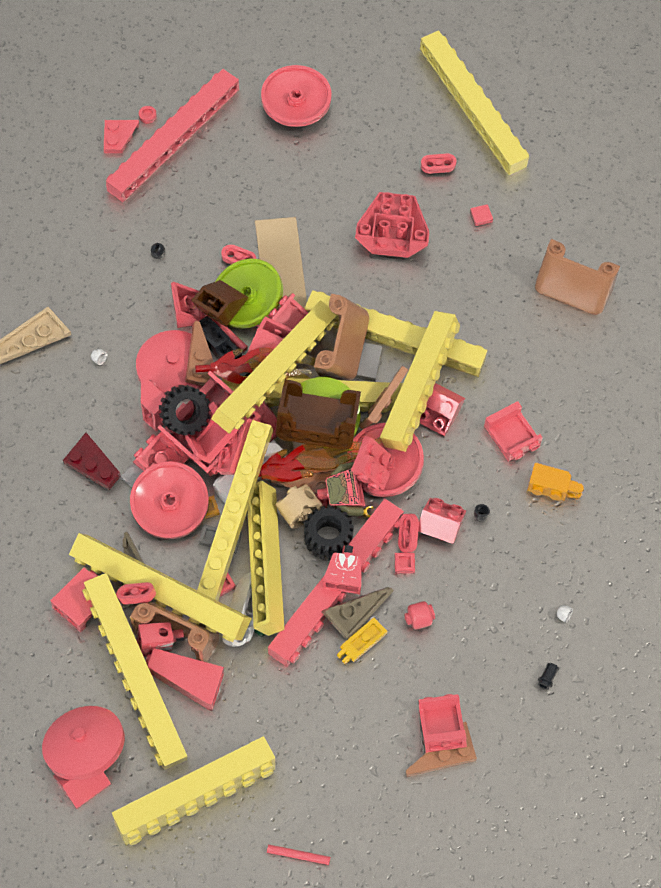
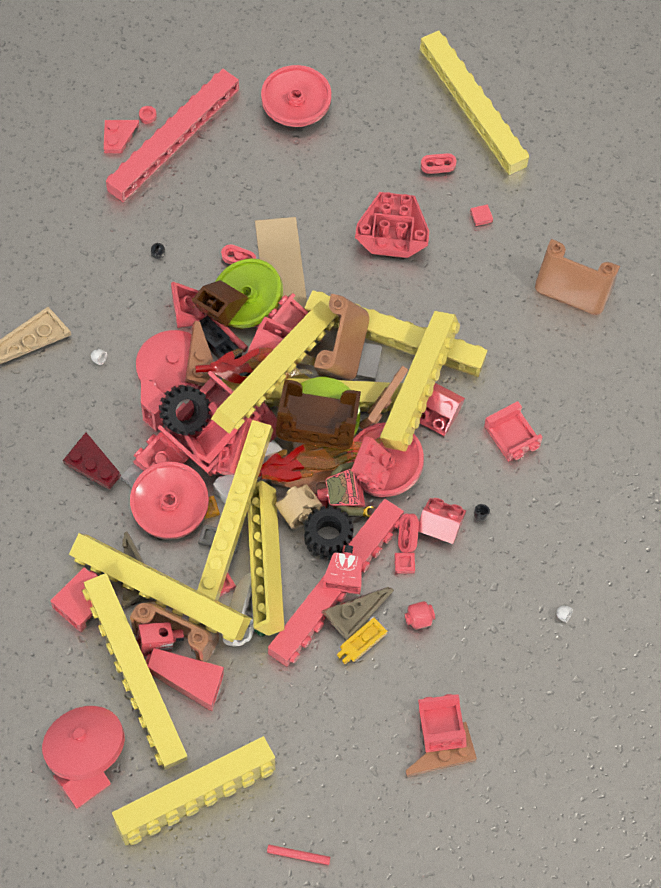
(136, 593): coral plate -> none
(548, 676): black pin -> none
(553, 483): light orange hinge -> none

